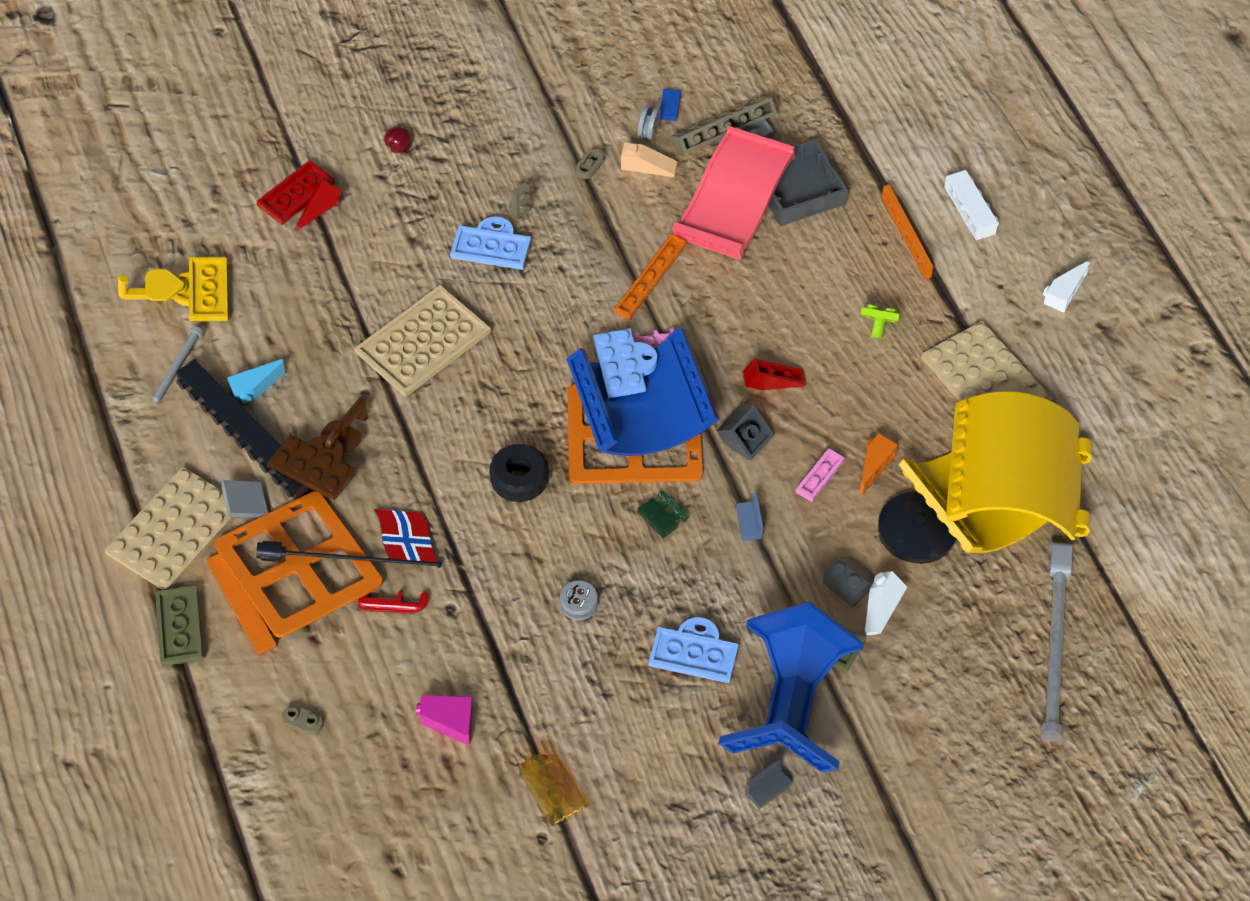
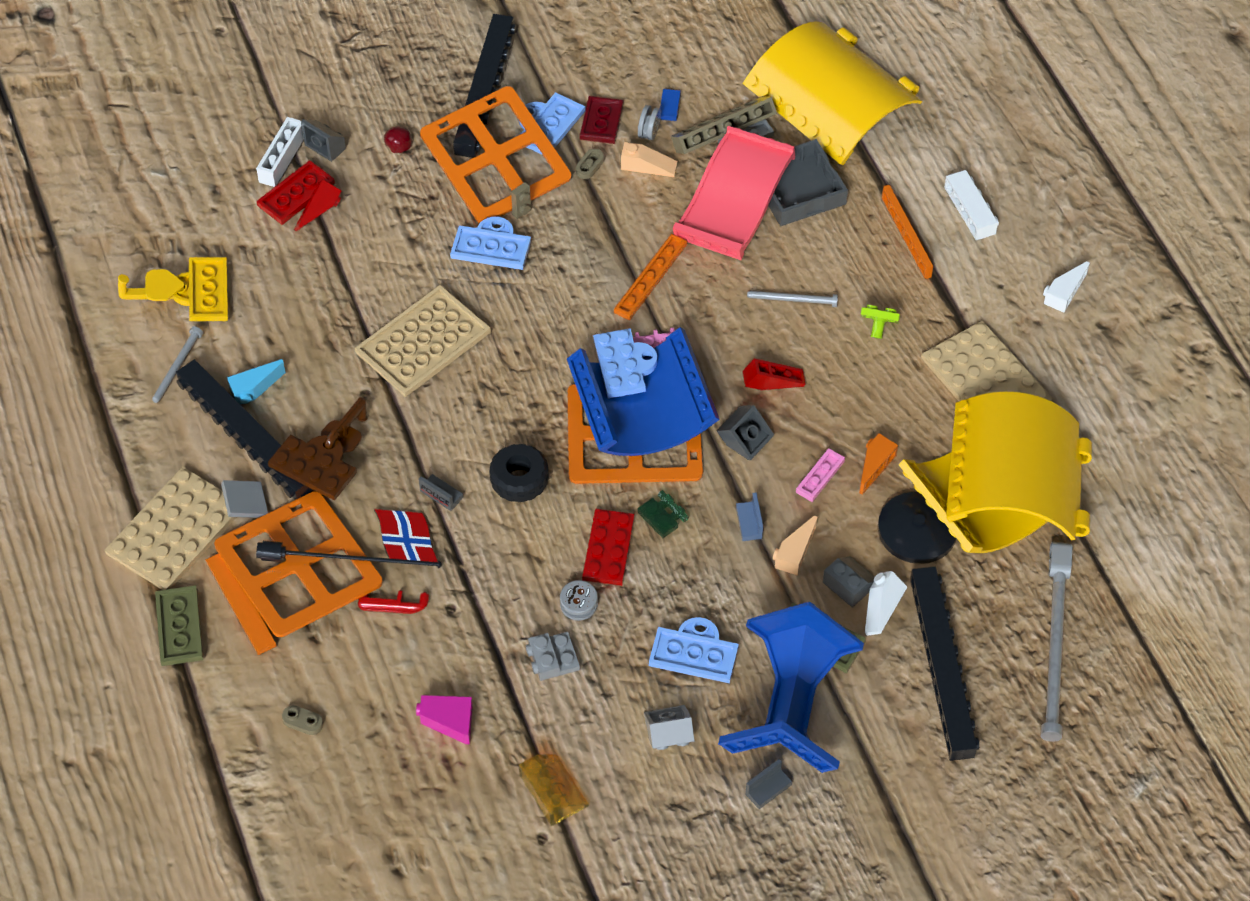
(280, 152): none -> white brick
(322, 139): none -> dark grey slope
(440, 492): none -> dark grey panel
(486, 78): none -> black brick
(494, 153): none -> orange window
(552, 655): none -> light grey plate
(554, 117): none -> light blue plate
(601, 119): none -> dark red tile
(608, 547): none -> red plate
(669, 727): none -> slope
(794, 297): none -> light grey bar
(794, 548): none -> light nougat slope
(828, 86): none -> yellow panel
(943, 664): none -> black brick

